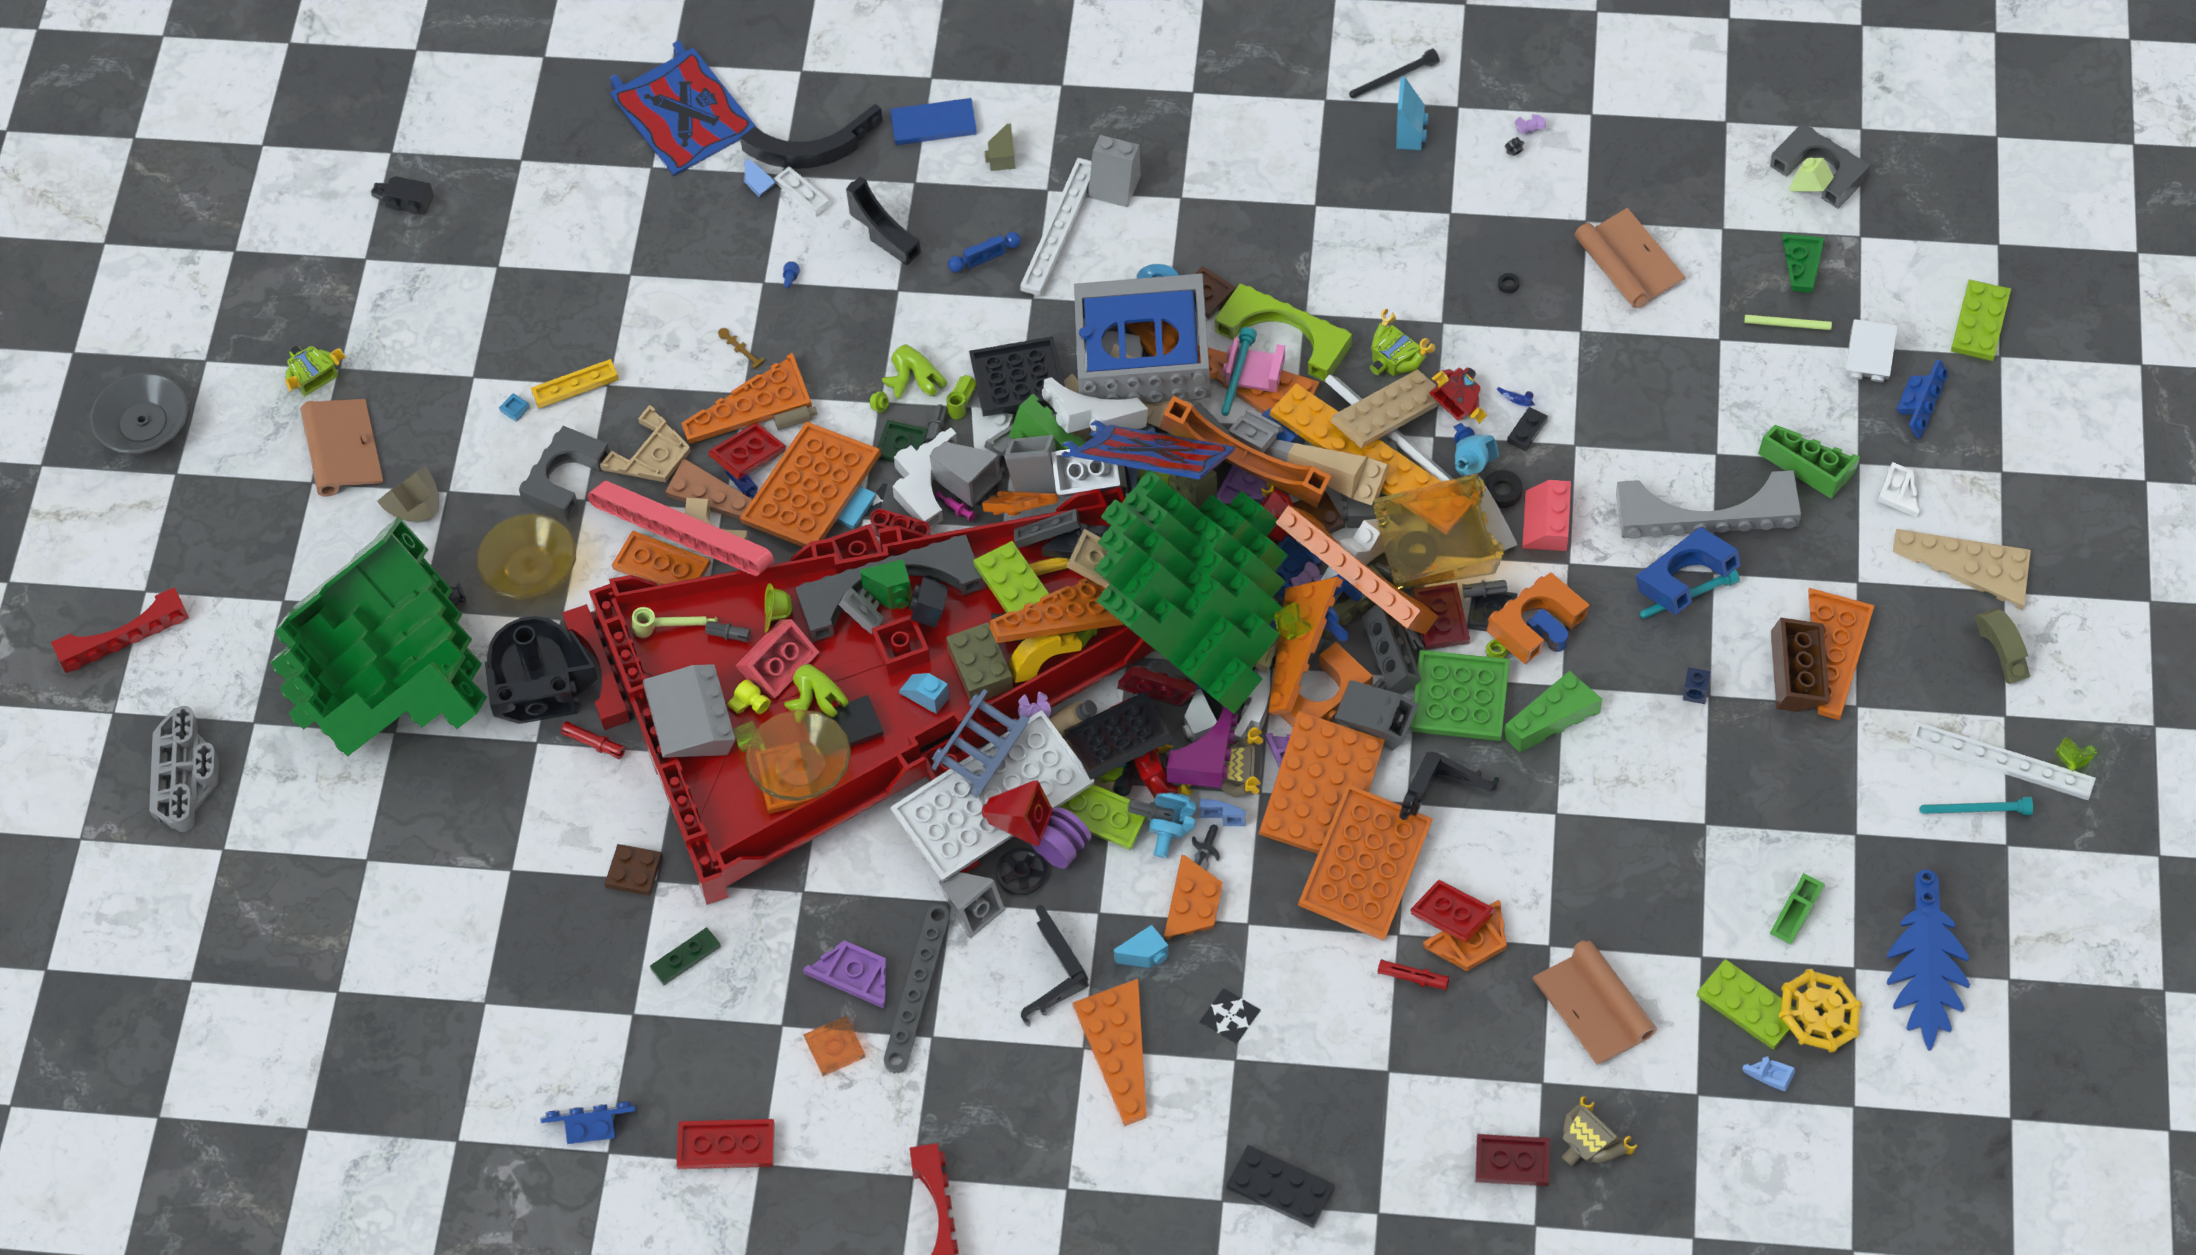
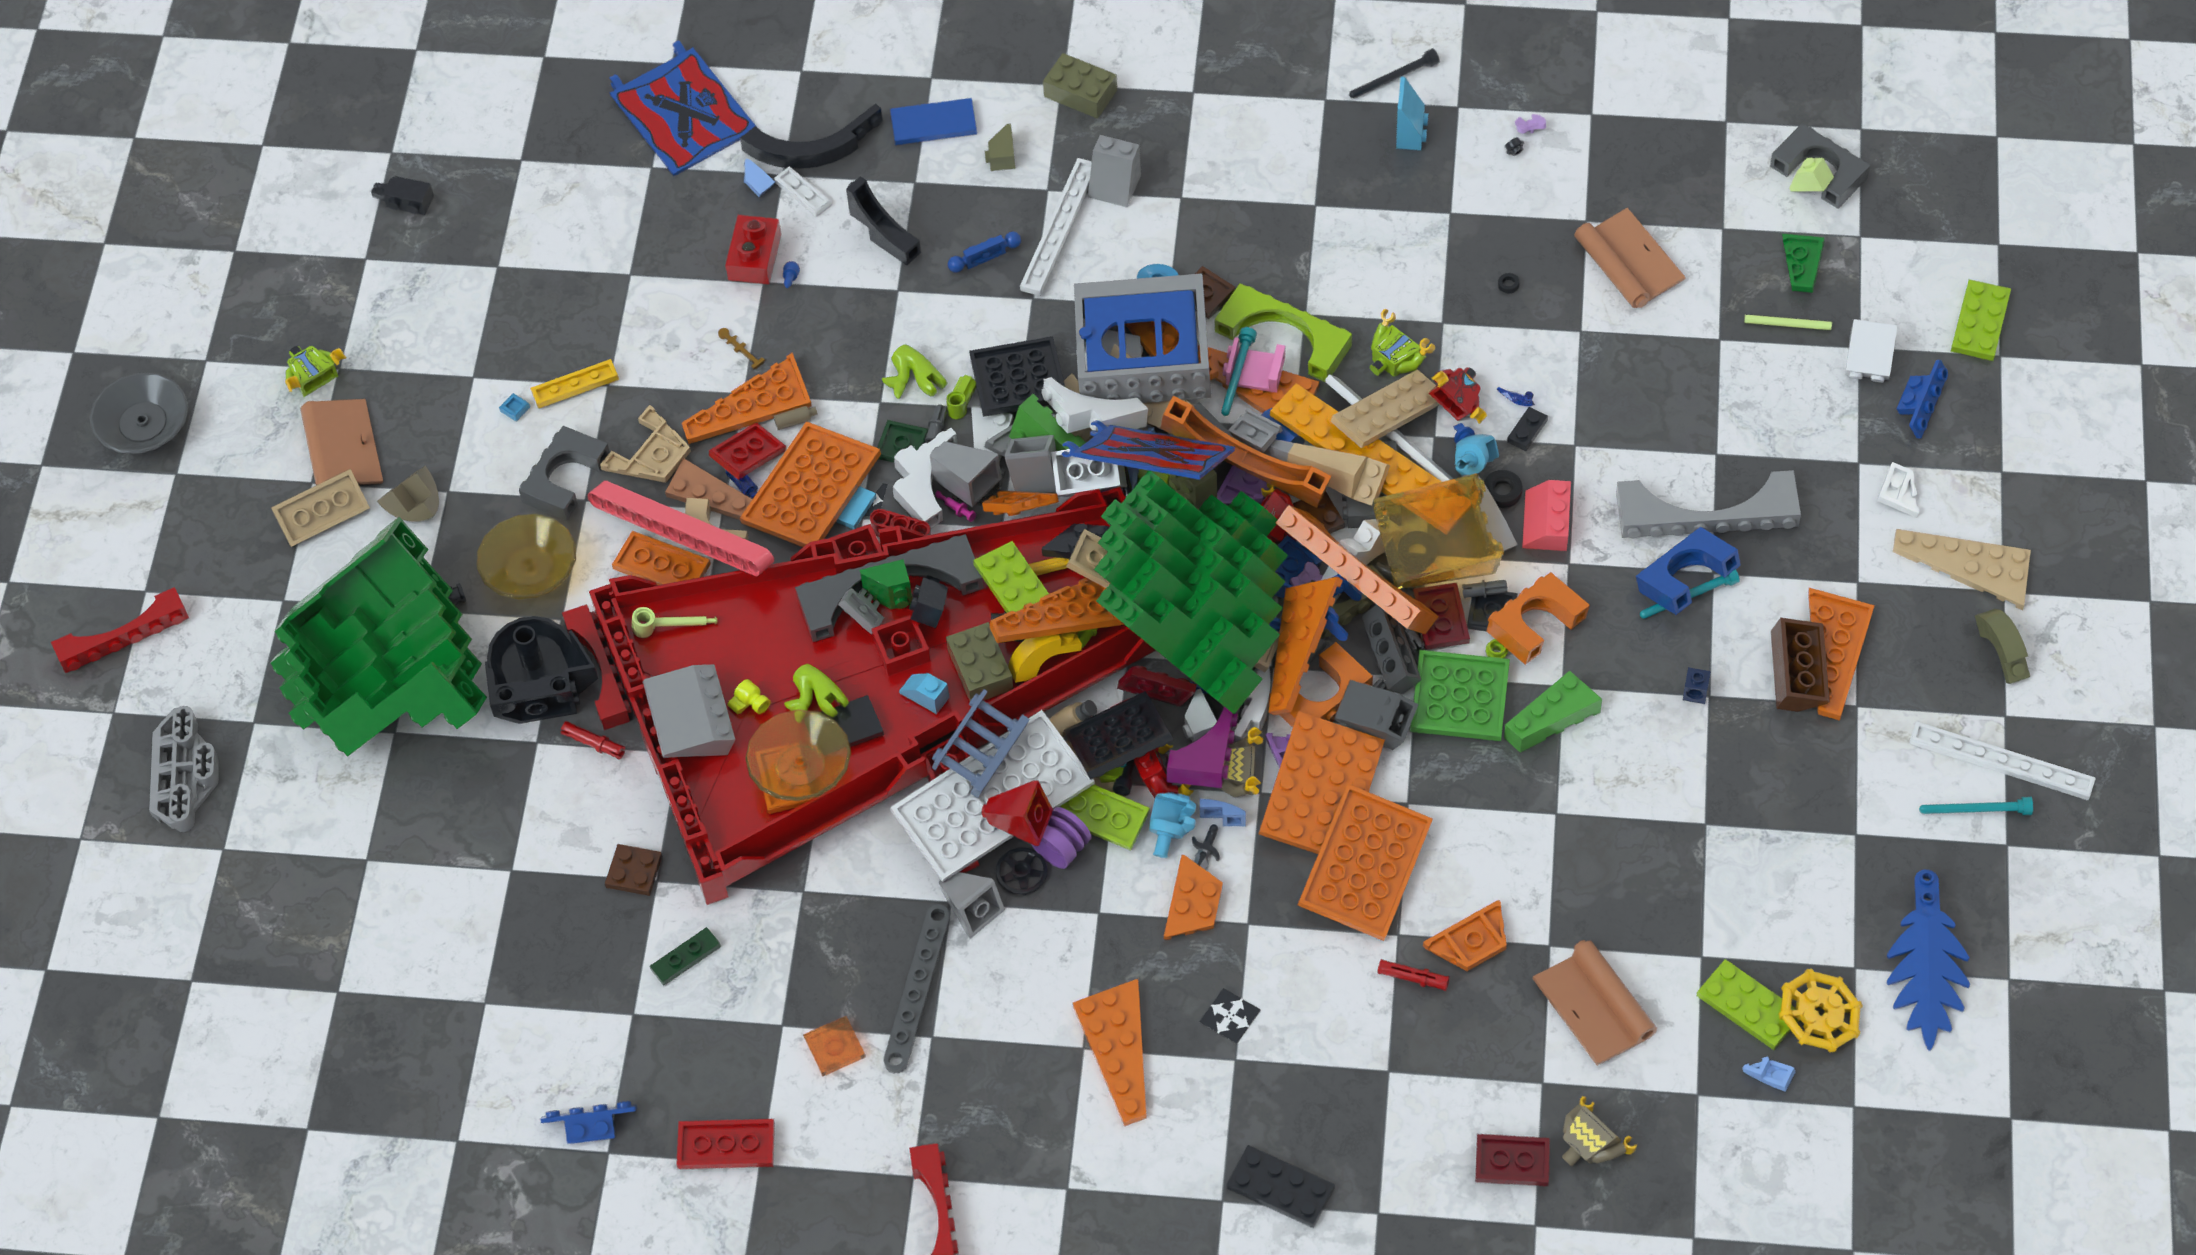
(320, 507): none -> tan plate
(728, 631): dark grey axle -> none
(744, 734): clear neon green panel -> none
(753, 249): none -> red piece
(777, 605): lime piece -> none
(777, 657): coral slope -> none
(853, 972): medium lavender wing -> none
(879, 401): lime plate -> none
(1031, 709): lavender piece -> none
(1046, 528): dark grey plate -> none
(1077, 977): black hinge -> none
(1080, 85): none -> olive brick
(1143, 949): medium azure slope -> none
(1150, 810): dark grey axle -> none
(1289, 622): clear neon green panel -> none
(1444, 768): black hinge -> none
(1452, 911): red tile -> none
(1549, 630): blue leg -> none
(1797, 908): bright green slope -> none
(1812, 463): bright green wedge -> none
(2074, 756): clear neon green panel -> none

